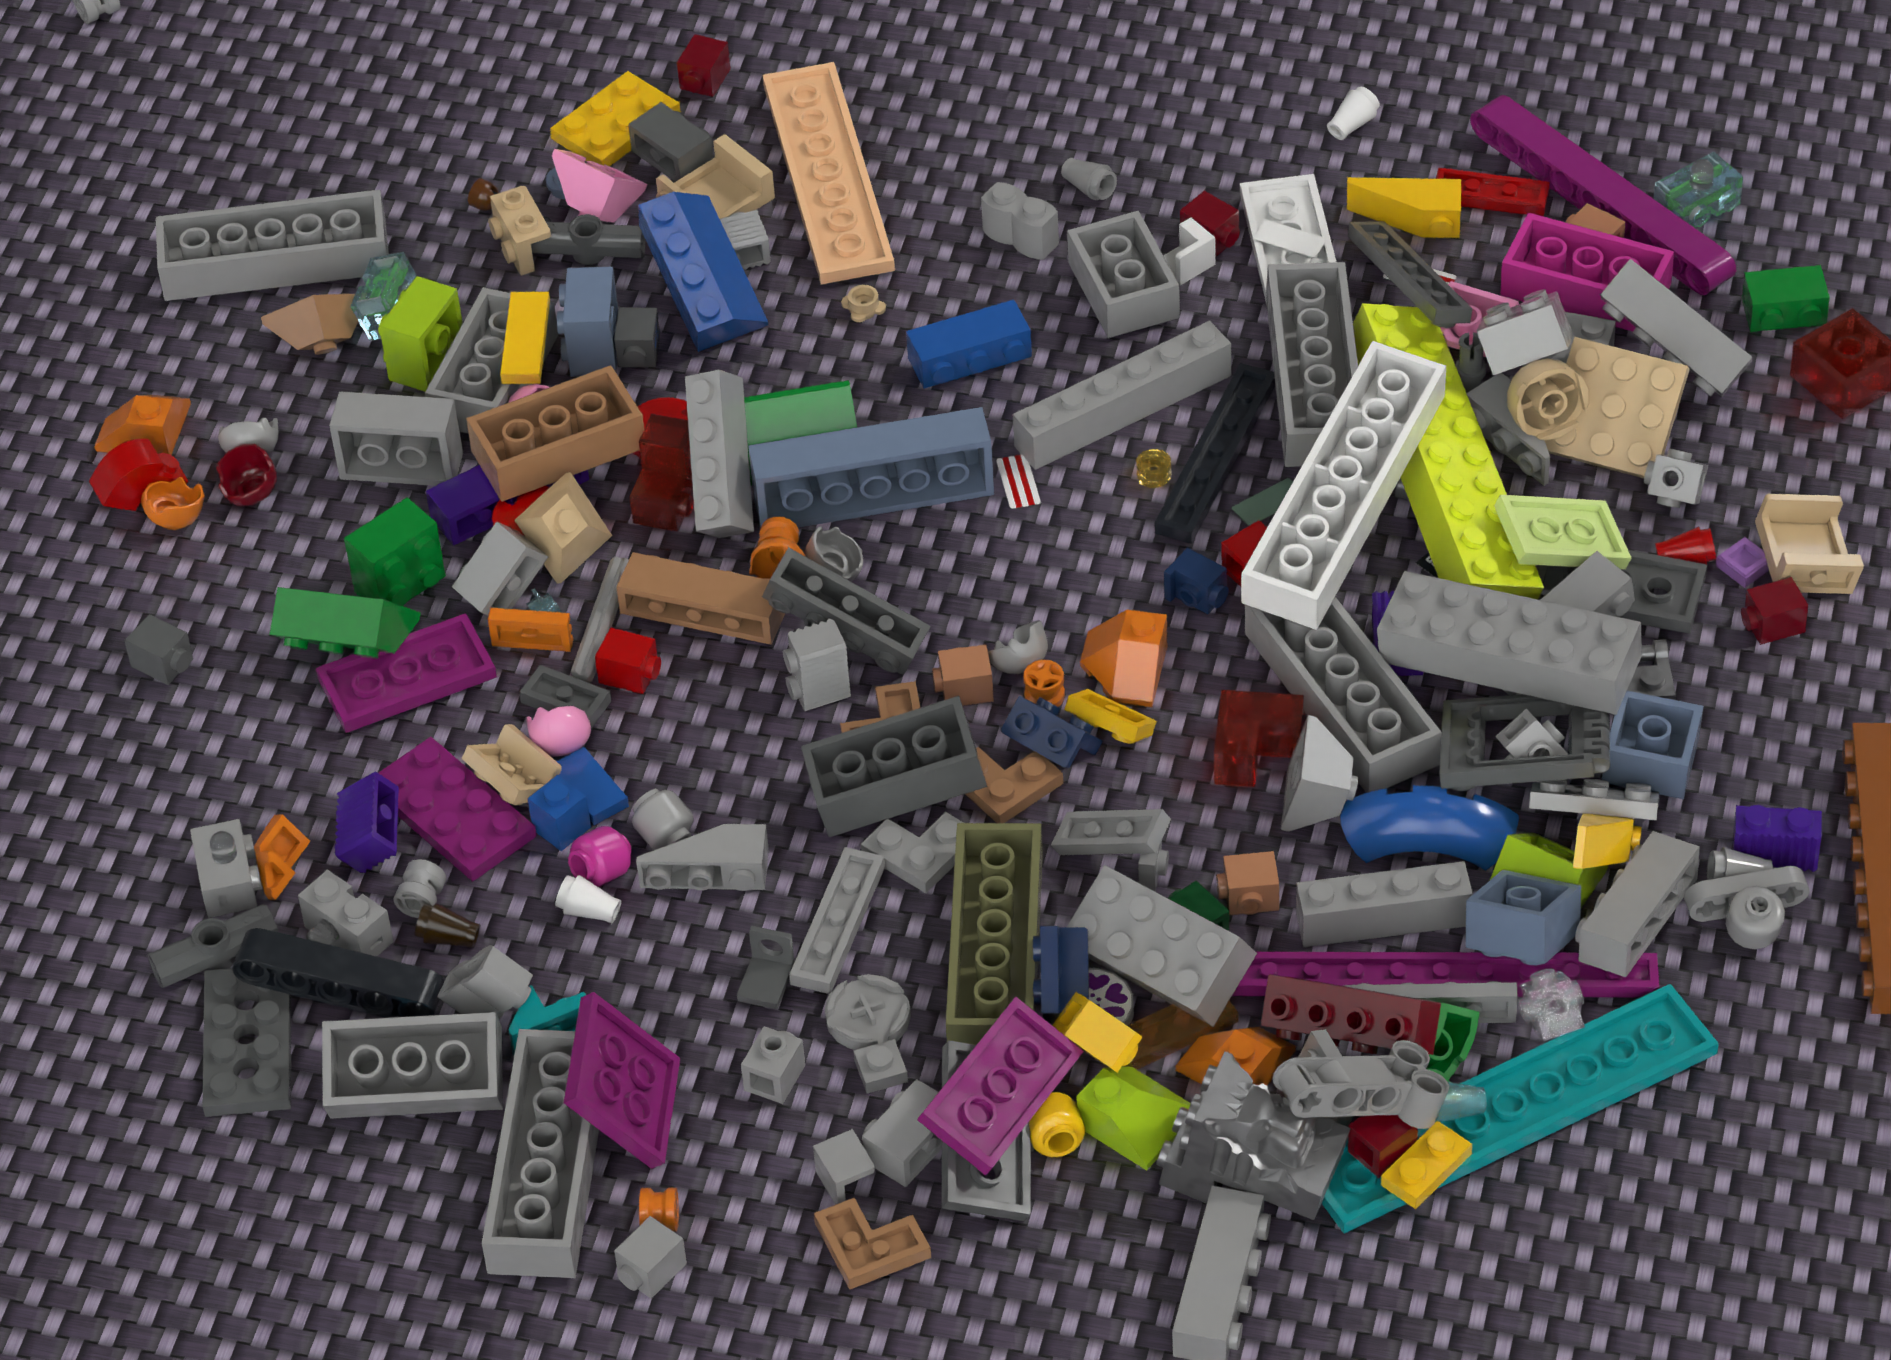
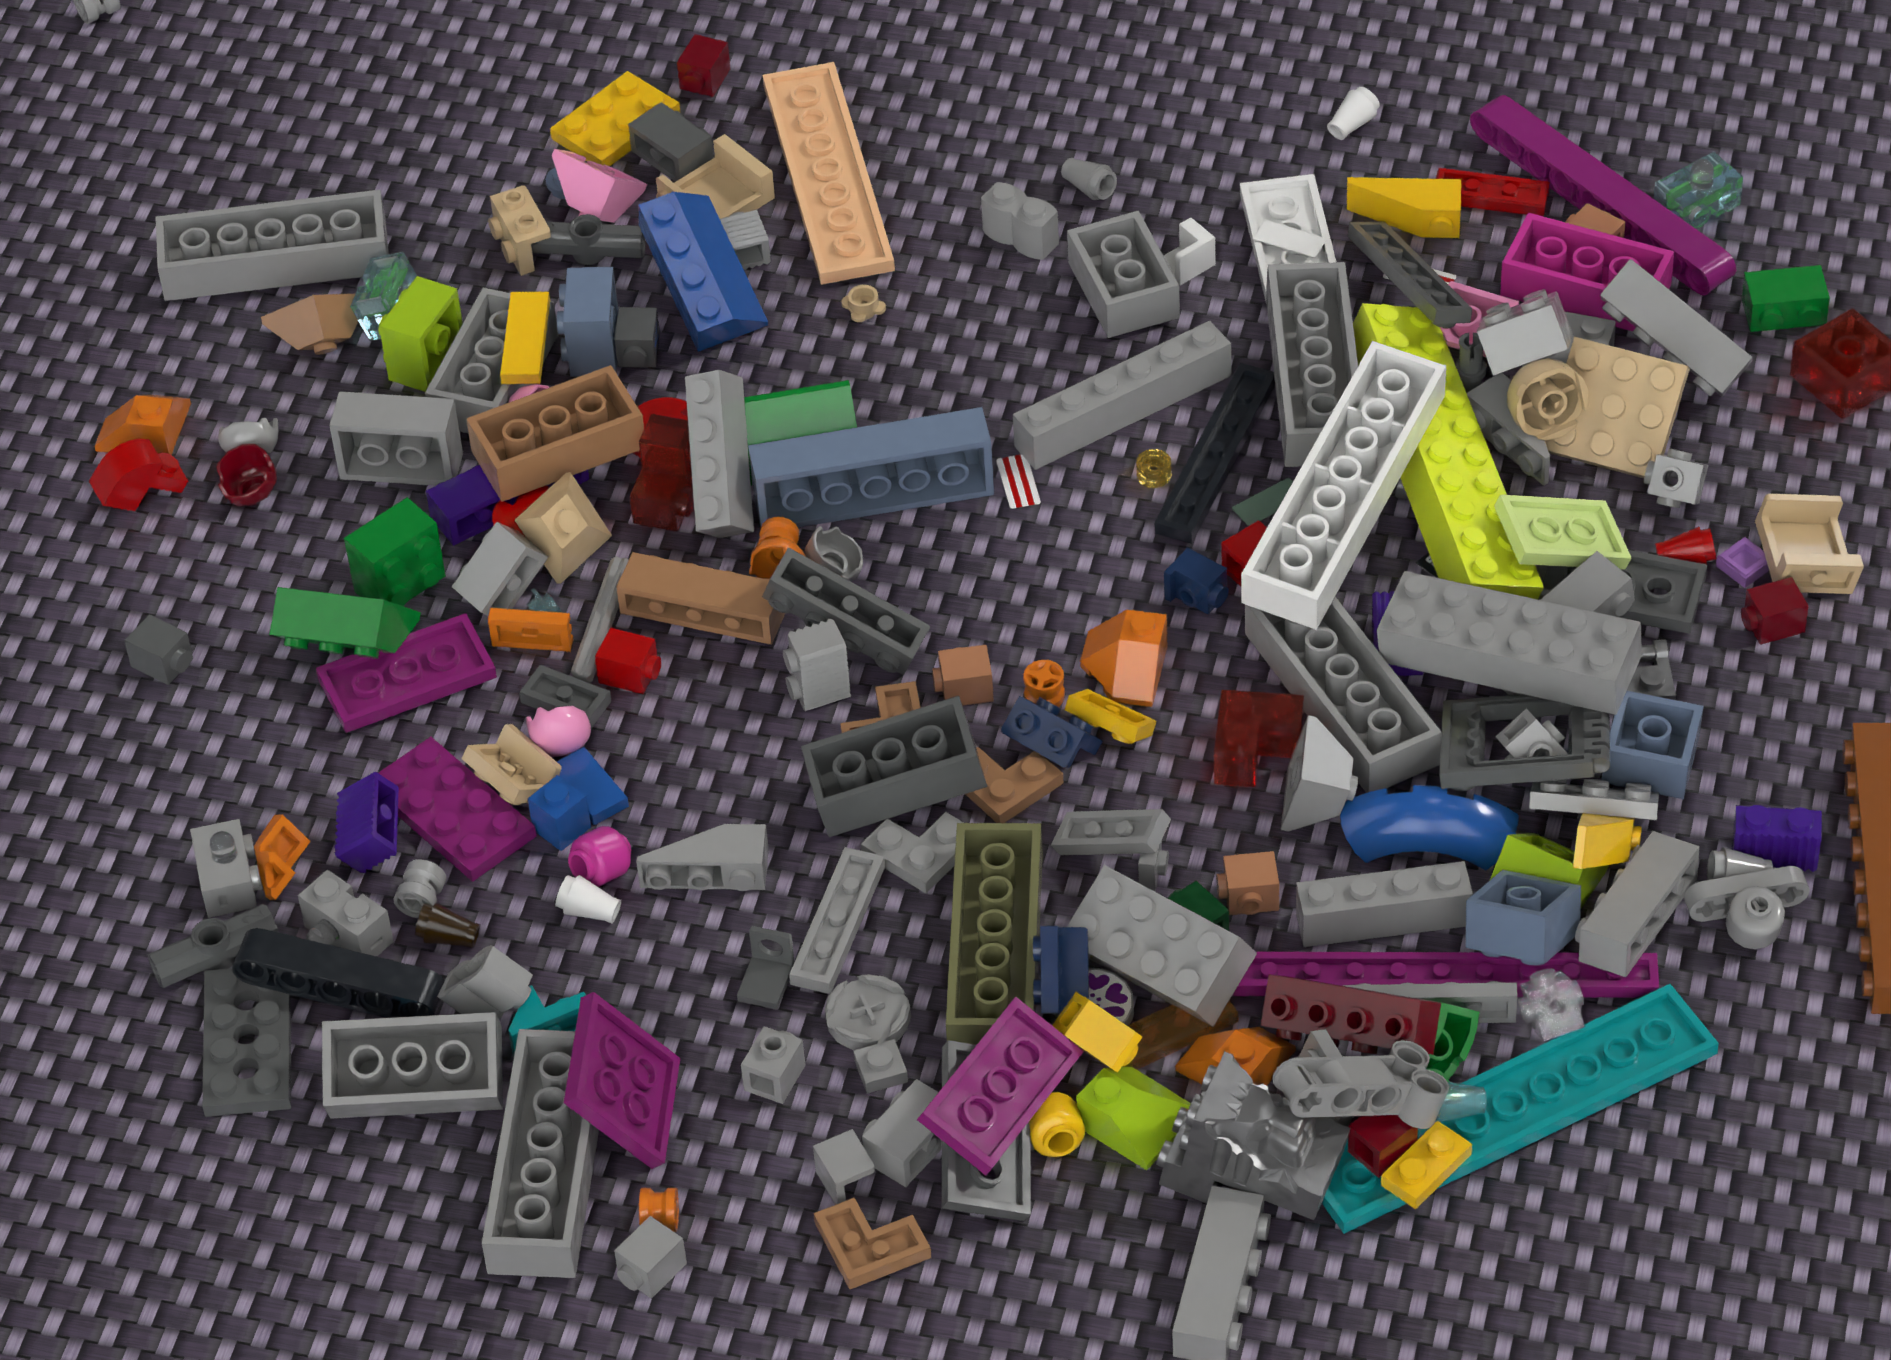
(172, 503): orange hair -> none
(480, 195): reddish brown hinge -> none
(661, 818): light grey head -> none
(969, 344): blue brick -> none
(1025, 647): light grey hair -> none
(1216, 217): dark red brick -> none

